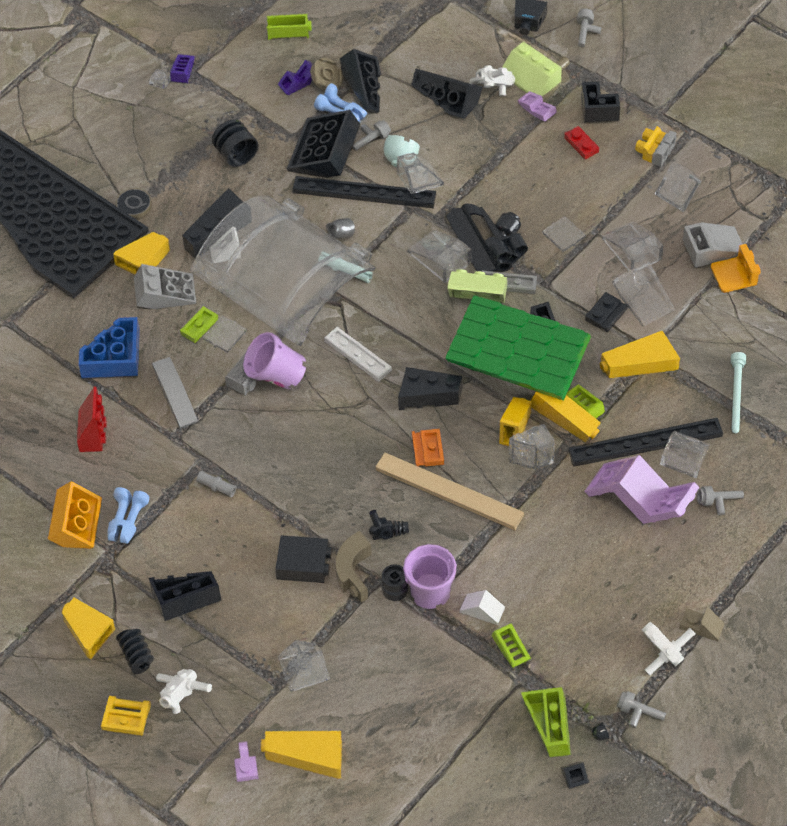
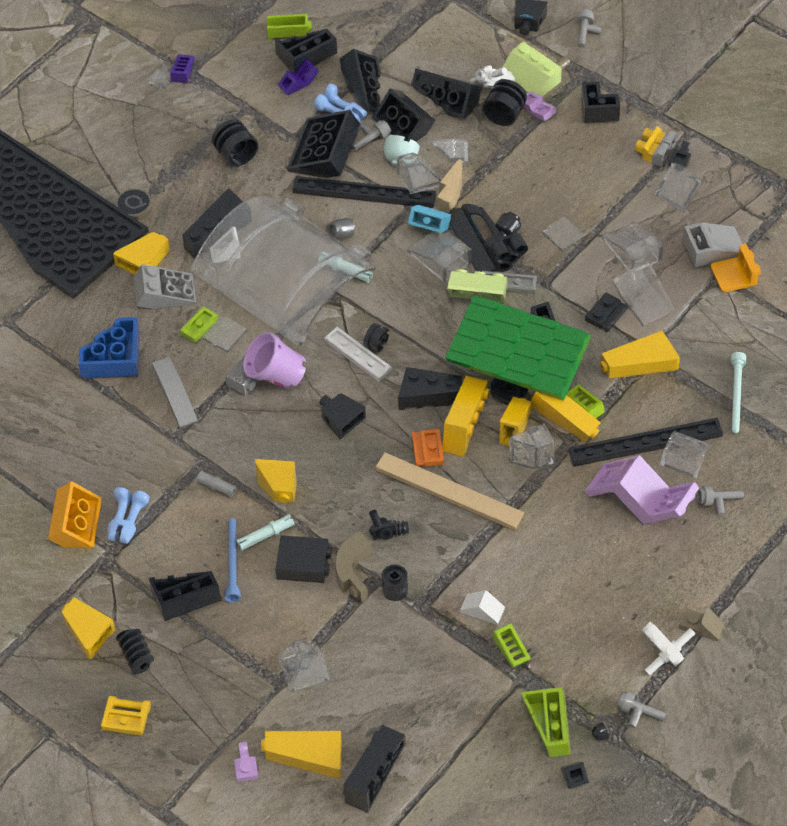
(91, 423): red slope -> none
(179, 687): white piece -> none
(232, 593): none -> medium blue piece
(265, 532): none -> light aqua pin
(277, 479): none -> yellow slope
(313, 47): none -> black wedge
(326, 72): dark tan tile -> none
(342, 413): none -> black torso
(373, 768): none -> black wedge
(376, 337): none -> black wheel
(403, 116): none -> black slope
(429, 218): none -> medium azure brick
(430, 573): lavender piece -> none
(450, 188): none -> tan slope
(453, 148): none -> clear slope
(464, 415): none -> yellow wedge
(504, 102): none -> black wheel
(506, 391): none -> black dish
(581, 142): red plate -> none
(681, 156): none -> black plate

